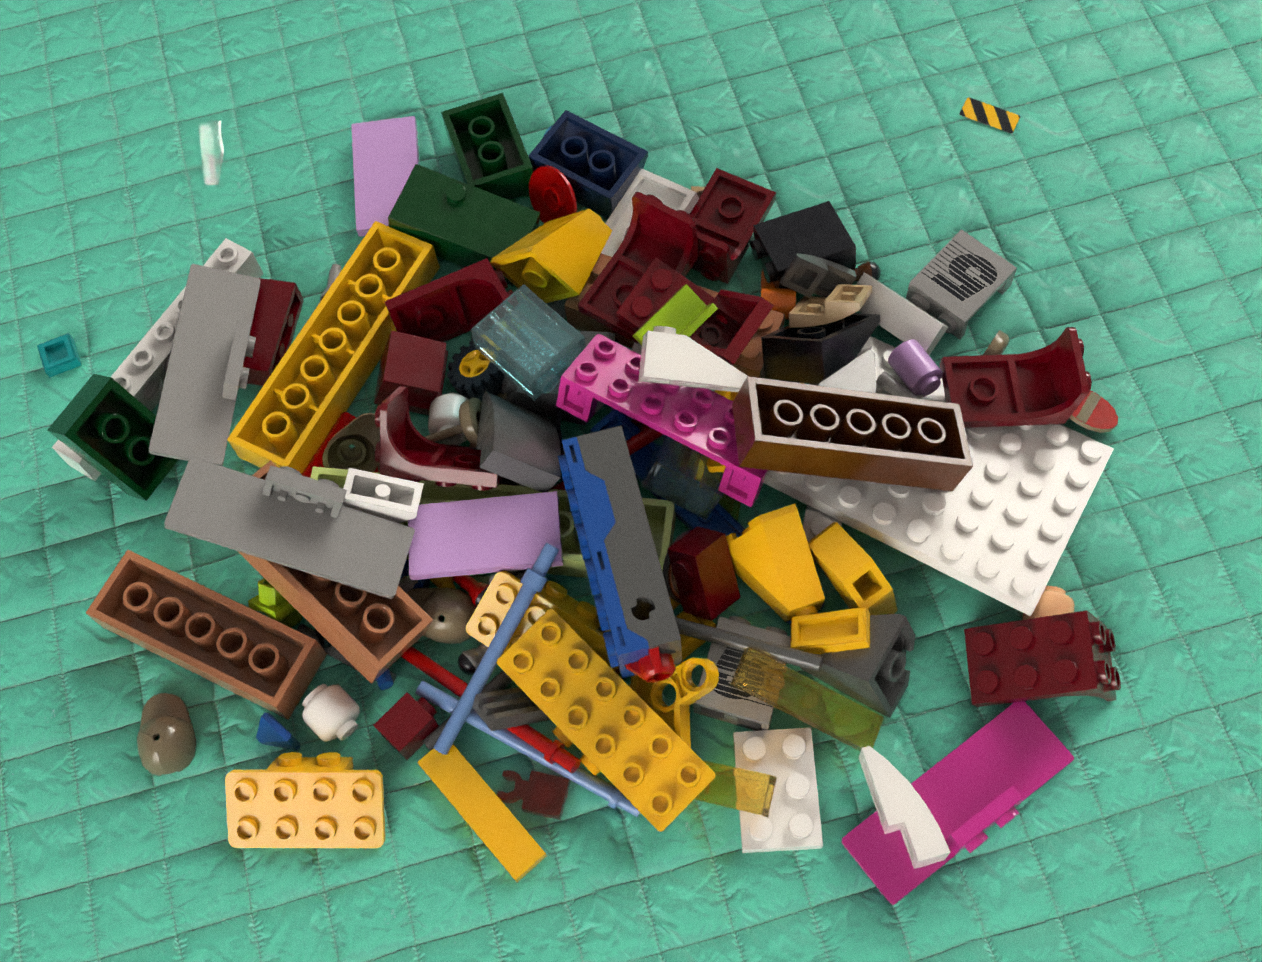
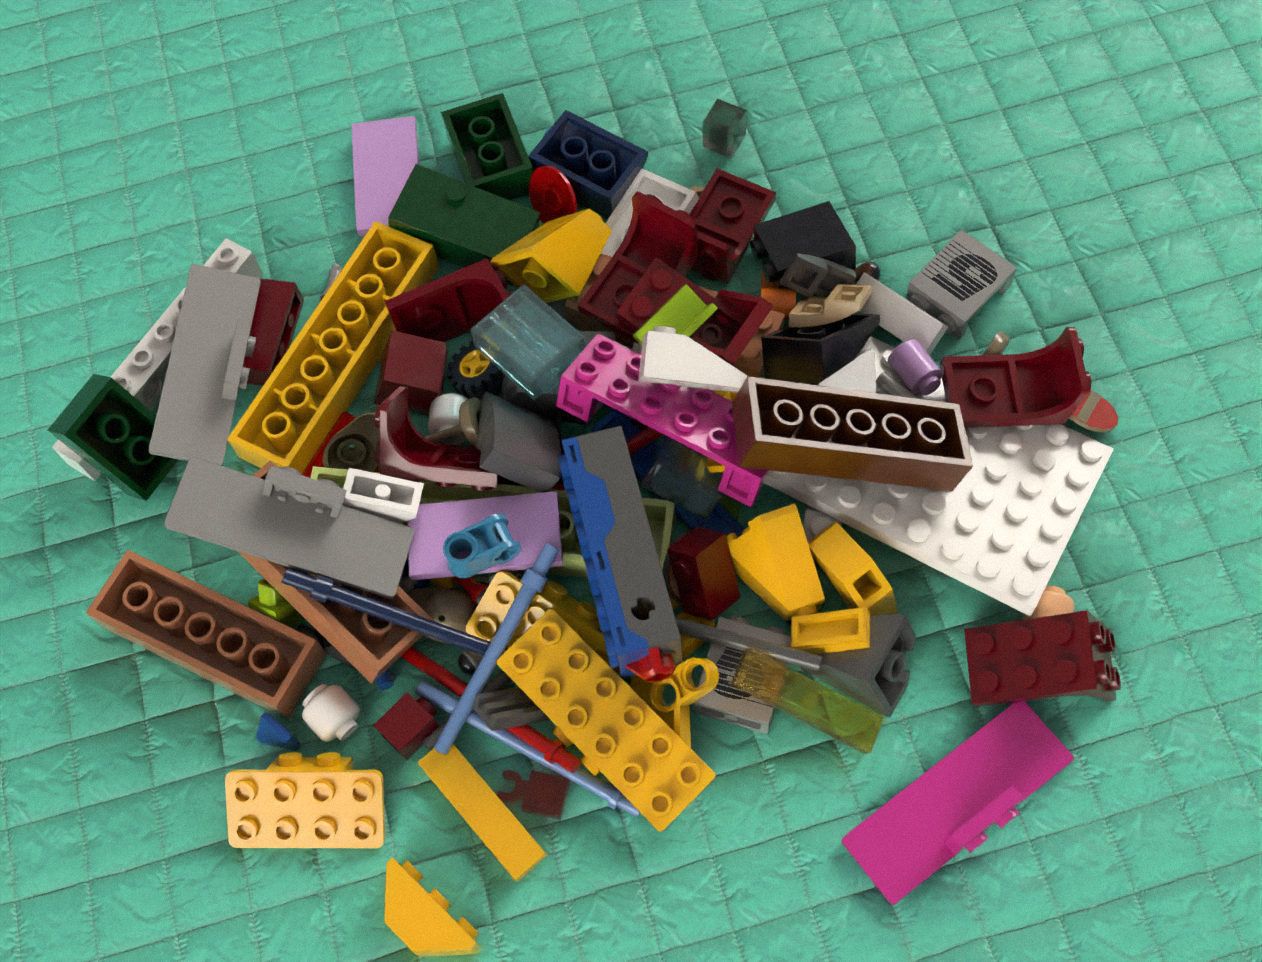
(59, 355): teal tile -> none
(166, 717): dark tan cap -> none
(211, 150): clear tile -> none
(323, 588): none -> dark blue bar
(422, 917): none -> yellow slope
(483, 545): none -> dark azure piece
(724, 128): none -> clear smoke brick
(739, 789): clear yellow tile -> none
(794, 807): white plate -> none
(903, 810): white slope -> none
(989, 115): sticker -> none

